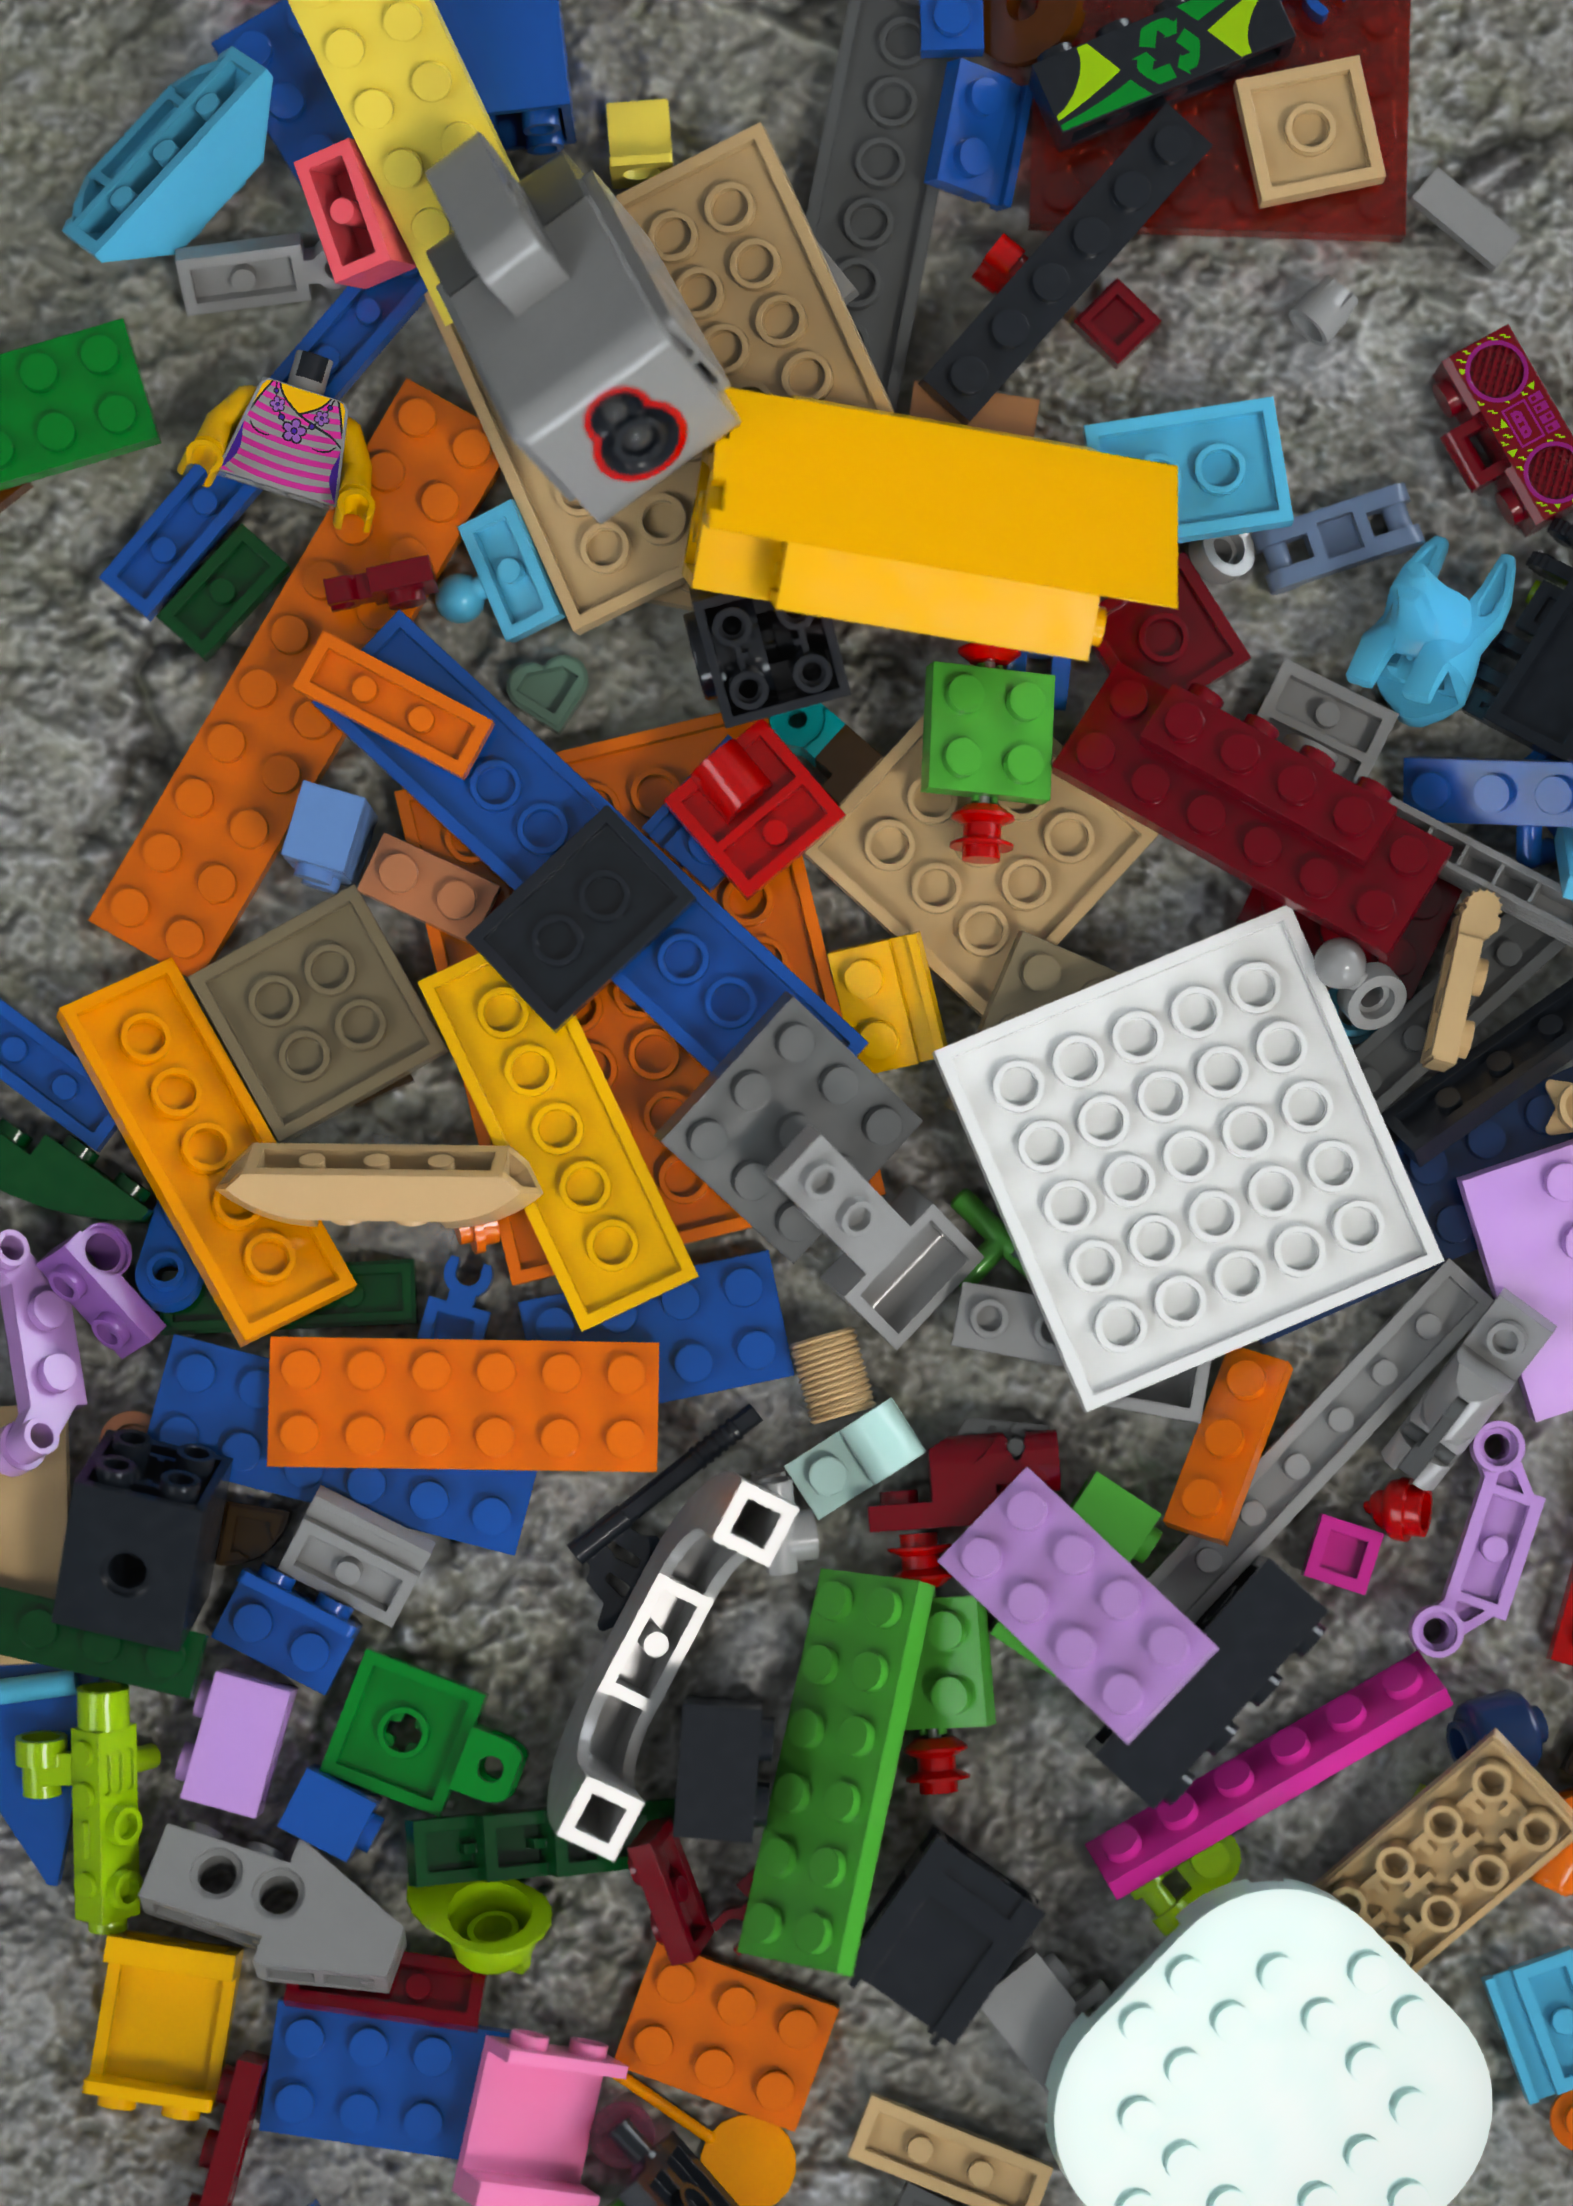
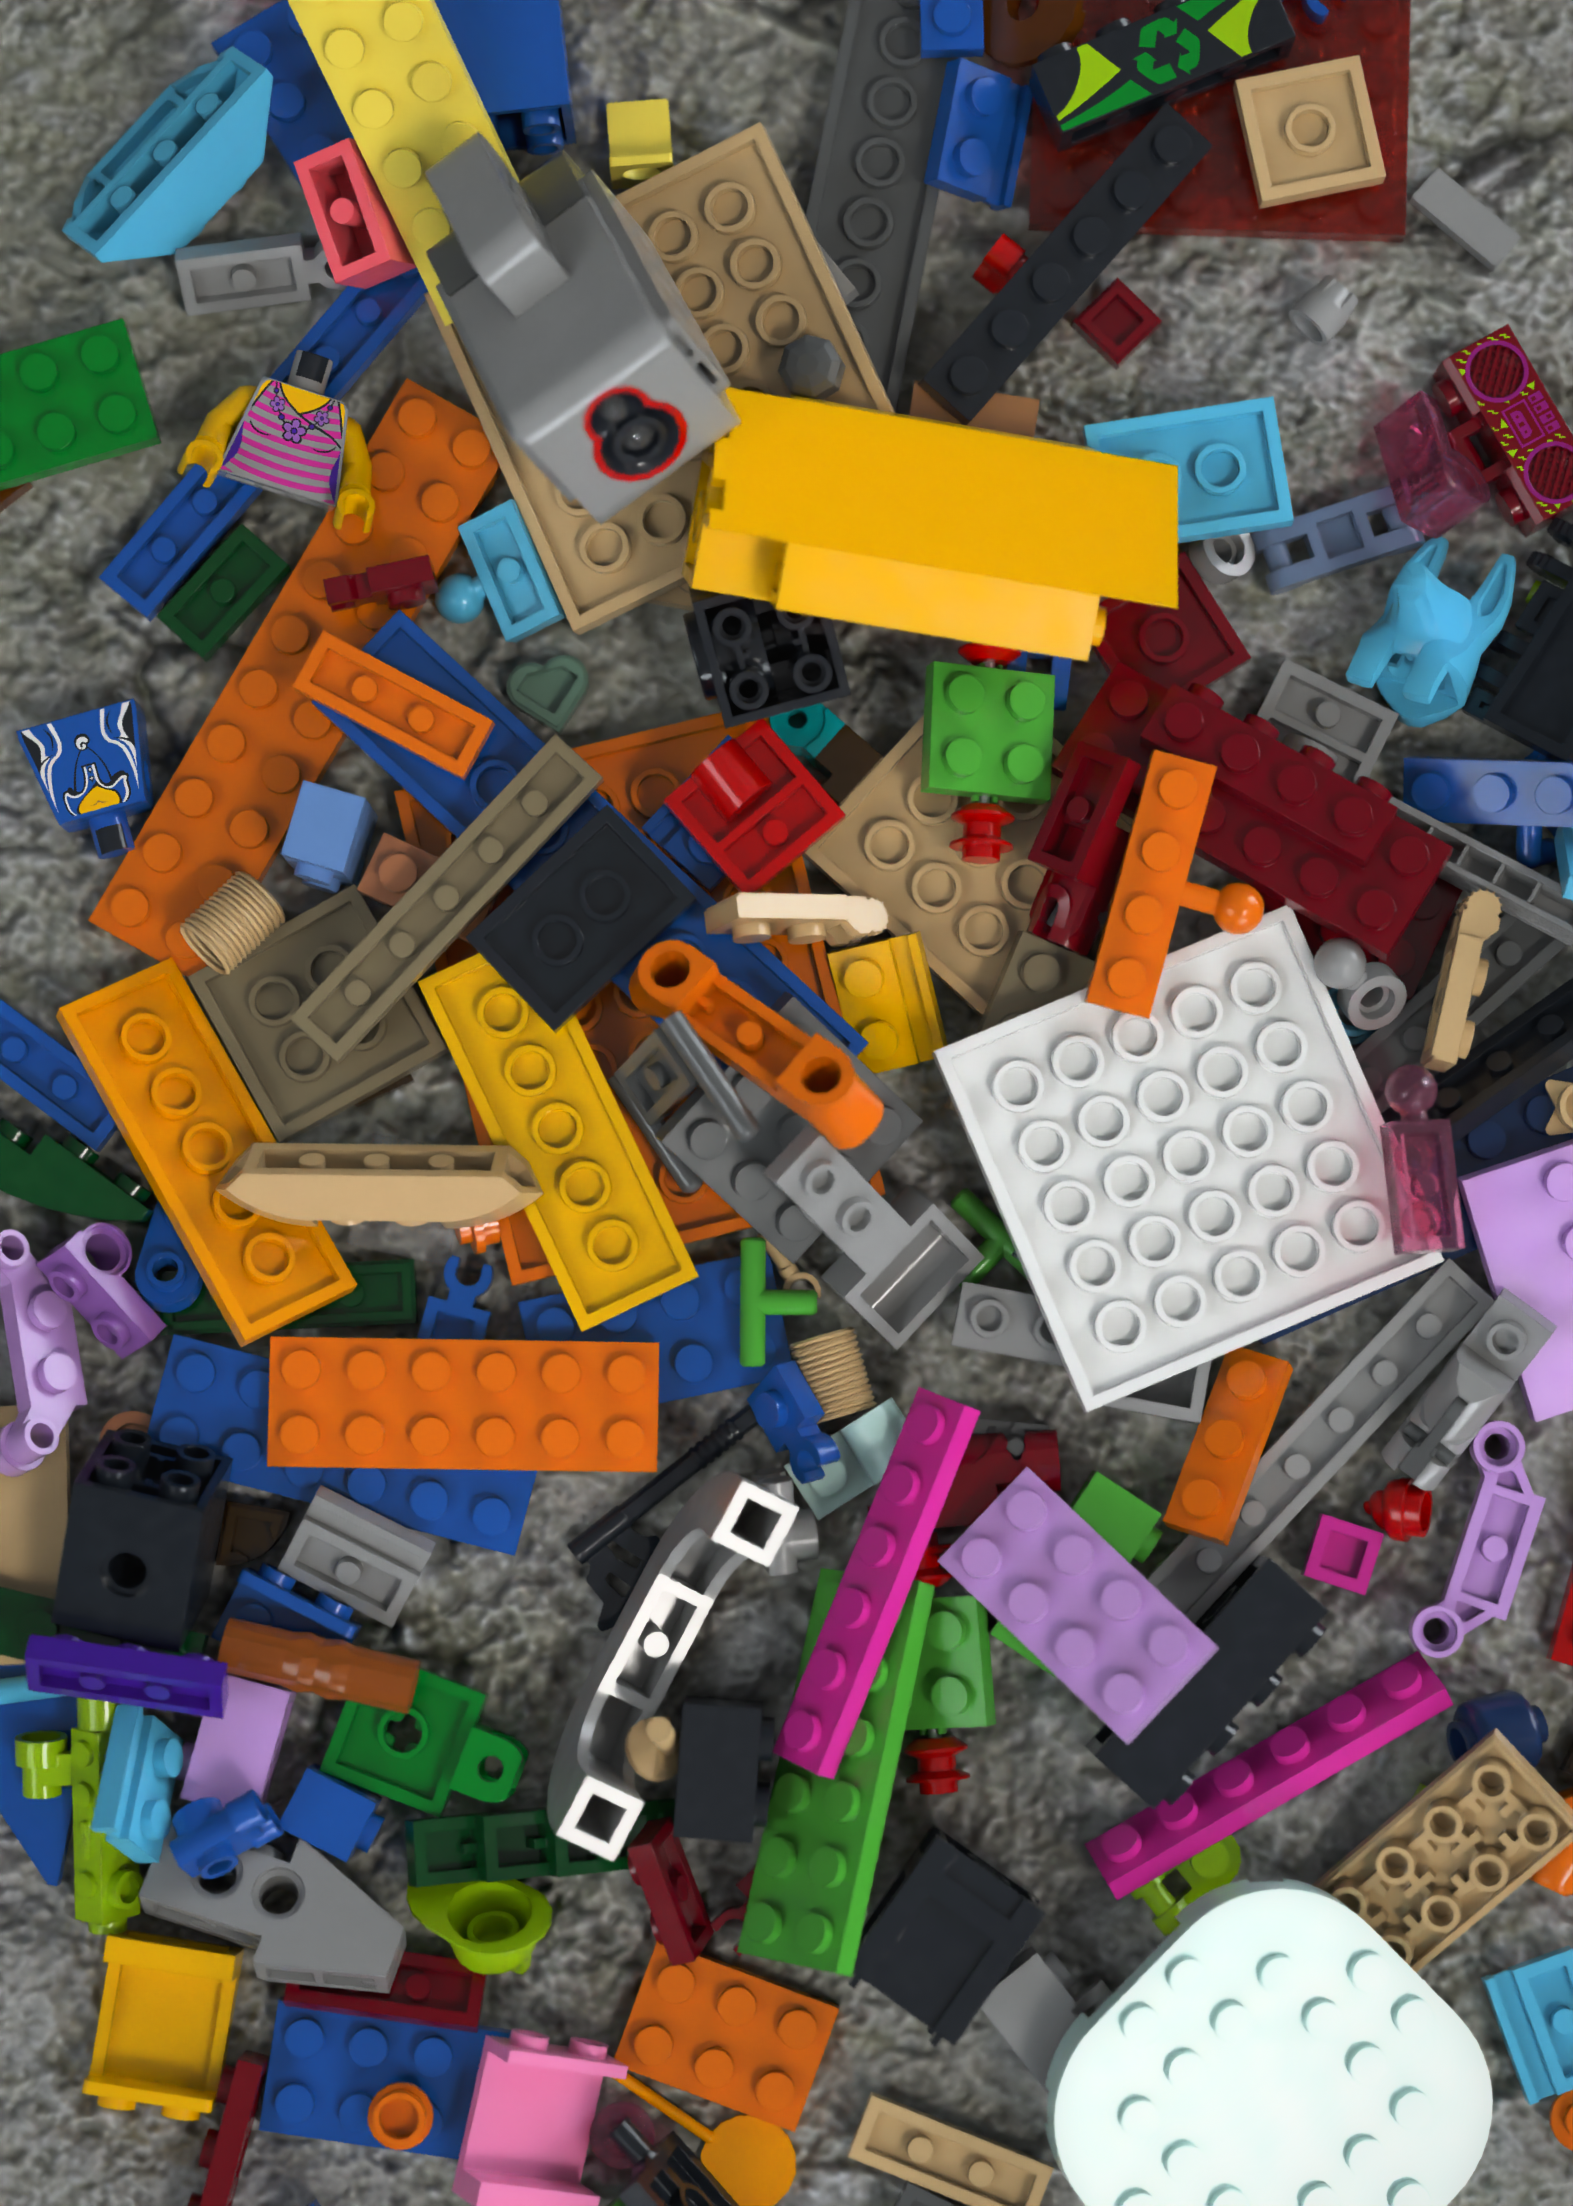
(94, 772): none -> blue torso
(127, 1675): none -> dark purple plate
(138, 1784): none -> medium azure plate
(215, 1835): none -> blue plate
(232, 922): none -> tan piece
(319, 1665): none -> dark orange axle
(400, 2115): none -> orange plate
(447, 898): none -> dark tan plate
(653, 1748): none -> tan plate
(663, 1076): none -> dark grey plate
(758, 1043): none -> orange plate
(758, 1301): none -> bright green piece
(788, 1271): none -> tan hand
(789, 1417): none -> blue plate
(801, 917): none -> tan hinge
(812, 367): none -> dark grey tile
(876, 1583): none -> dark pink plate
(1081, 848): none -> dark red plate
(1155, 885): none -> orange plate
(1420, 1168): none -> clear pink plate
(1428, 478): none -> clear pink plate

